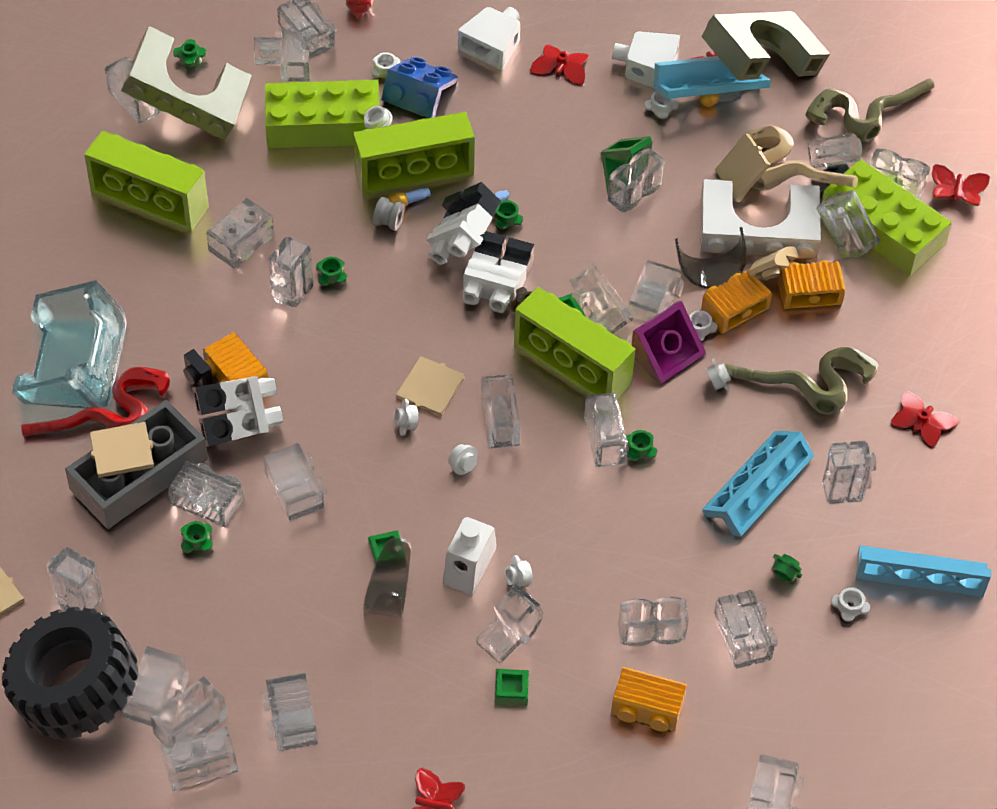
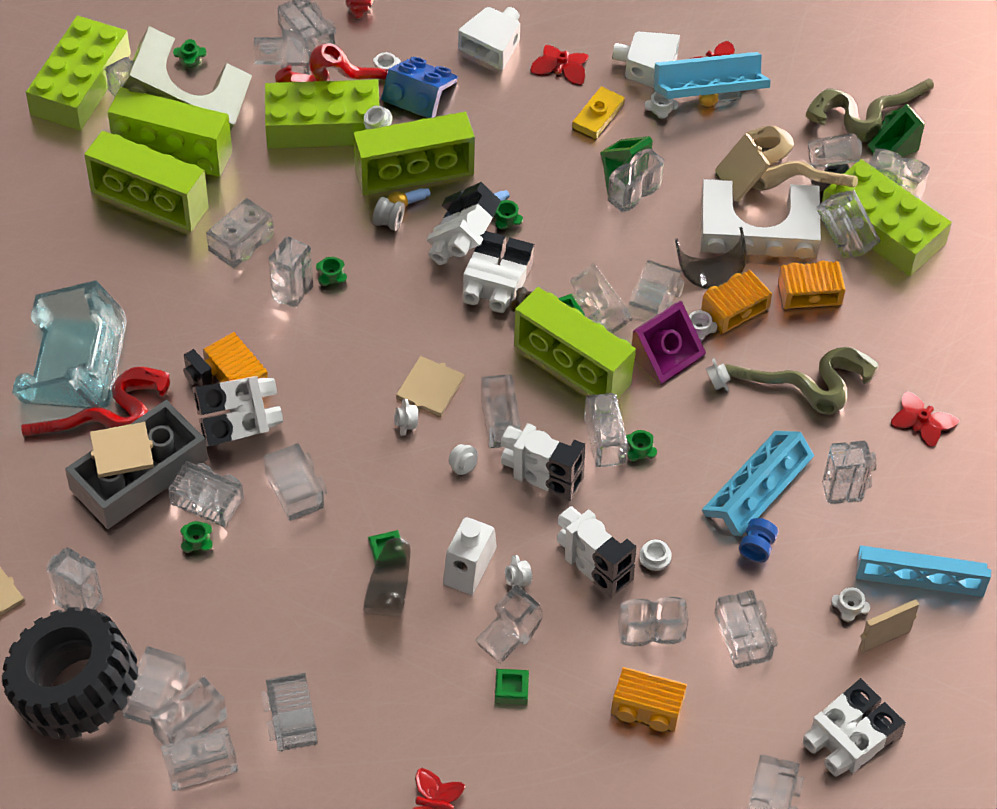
(74, 73): none -> lime brick
(173, 128): none -> lime brick
(329, 56): none -> red animal
(544, 460): none -> hips
(596, 551): none -> hips
(598, 112): none -> yellow plate
(655, 555): none -> white plate
(737, 40): olive arch -> none
(759, 537): none -> blue wheel
(771, 265): tan slope -> none
(786, 567): green plate -> none
(853, 729): none -> white hips
(888, 625): none -> tan piece
(899, 132): none -> green slope
(950, 186): red piece -> none

